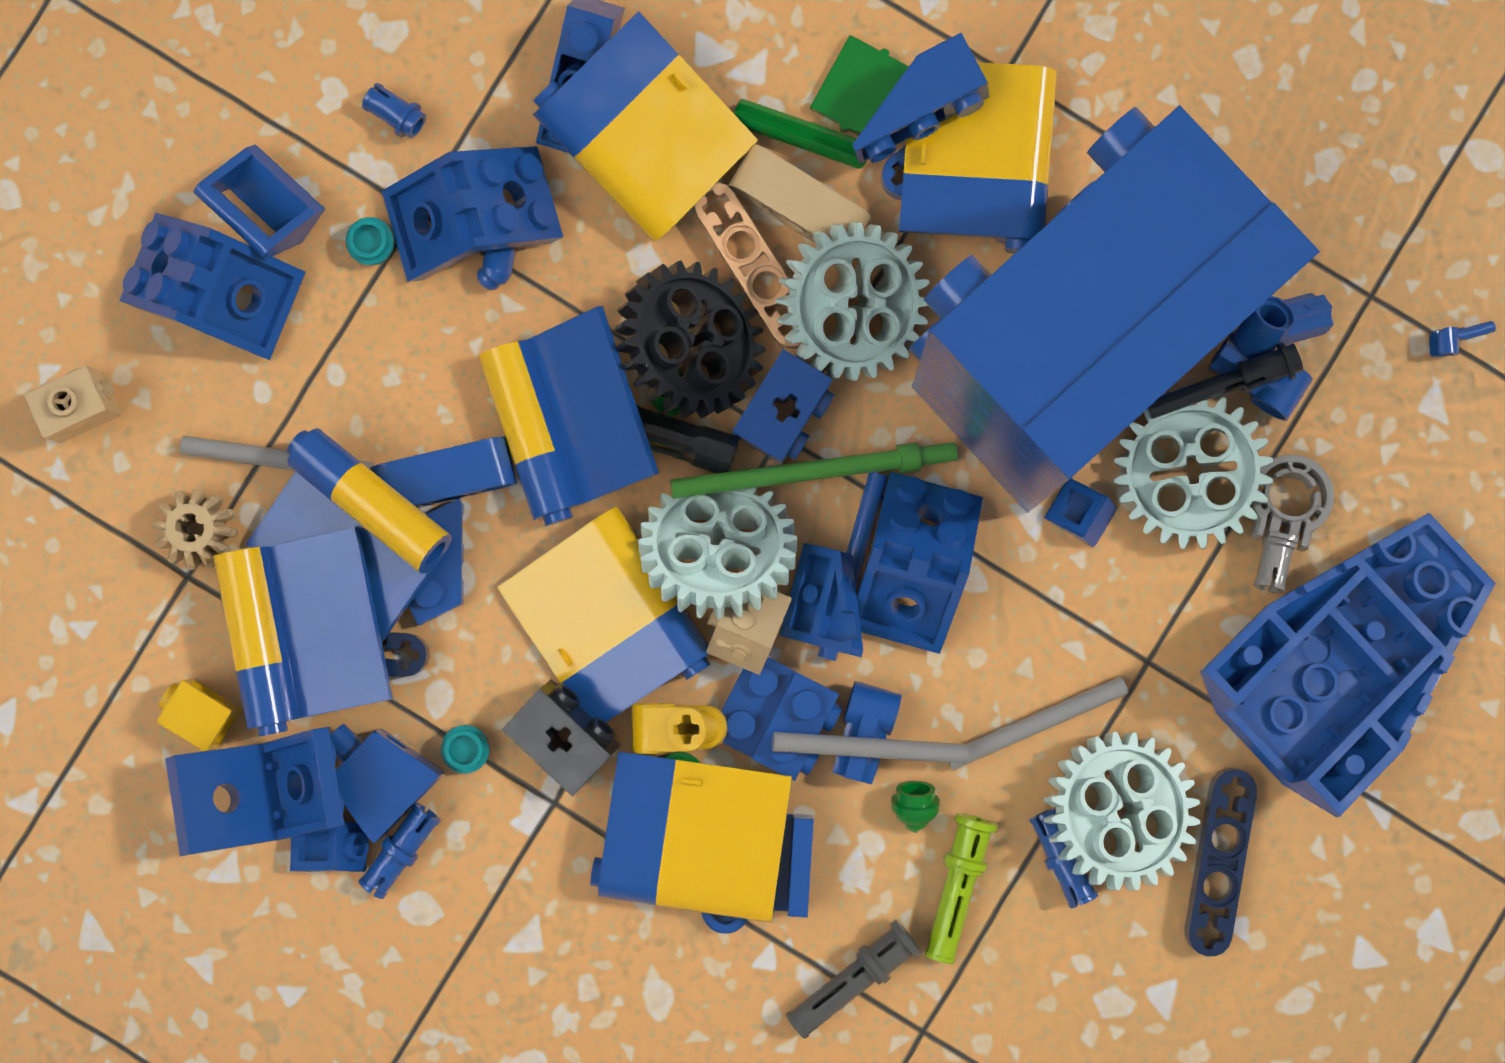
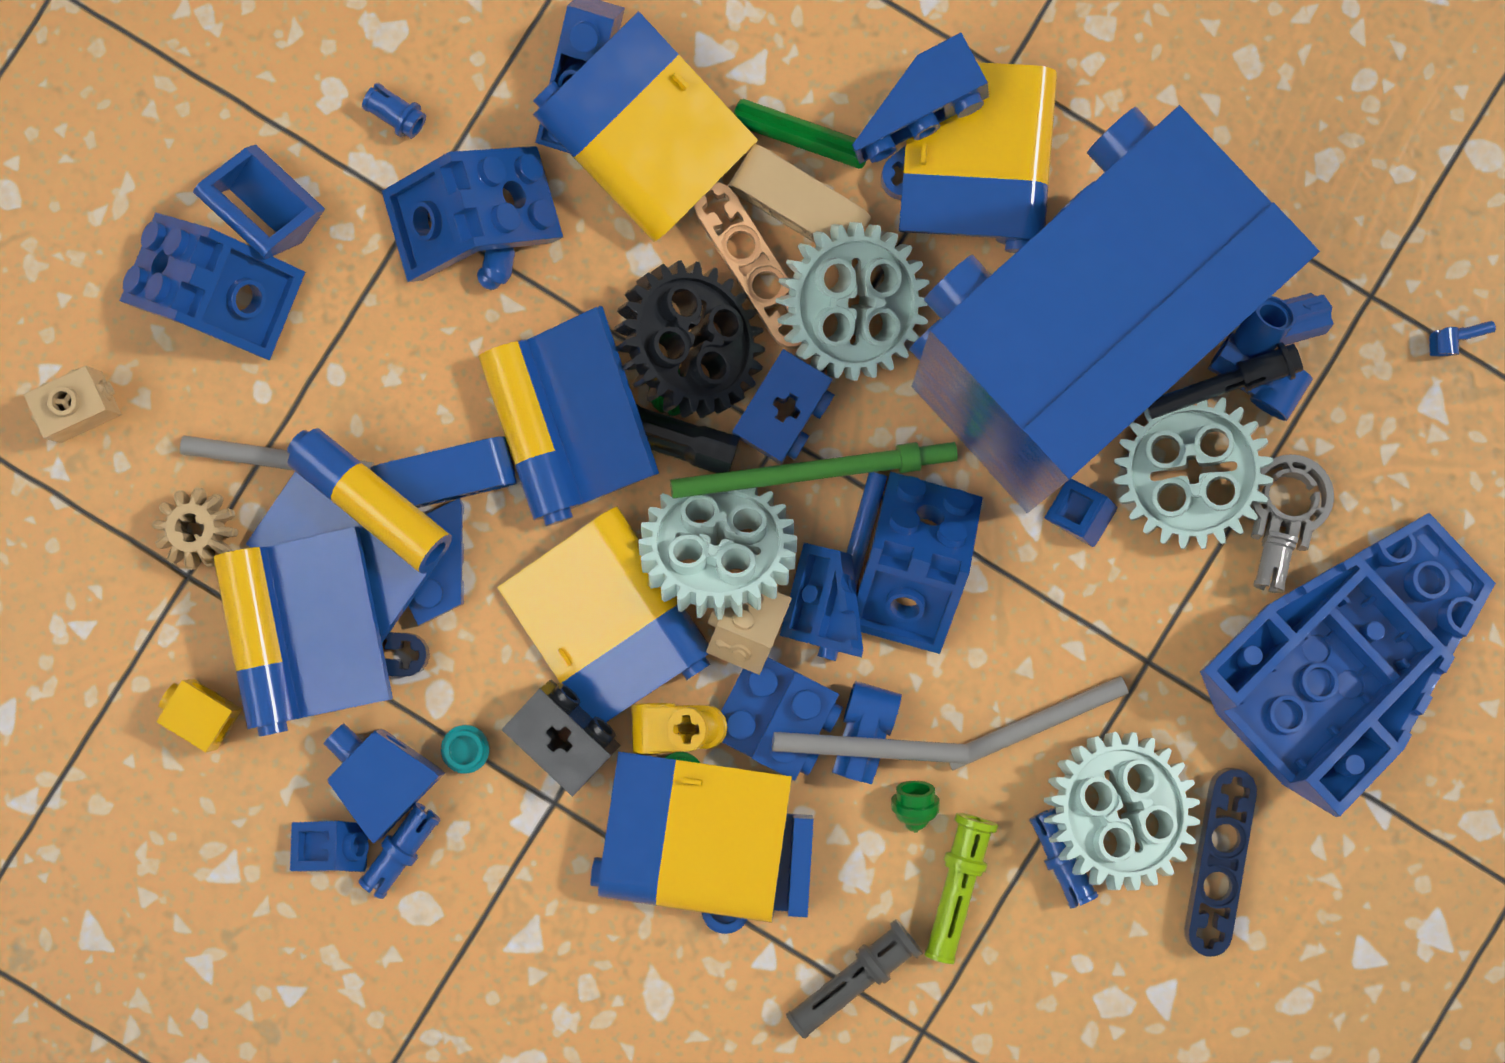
(273, 791): blue bracket -> none
(369, 241): teal plate -> none
(857, 85): green piece -> none

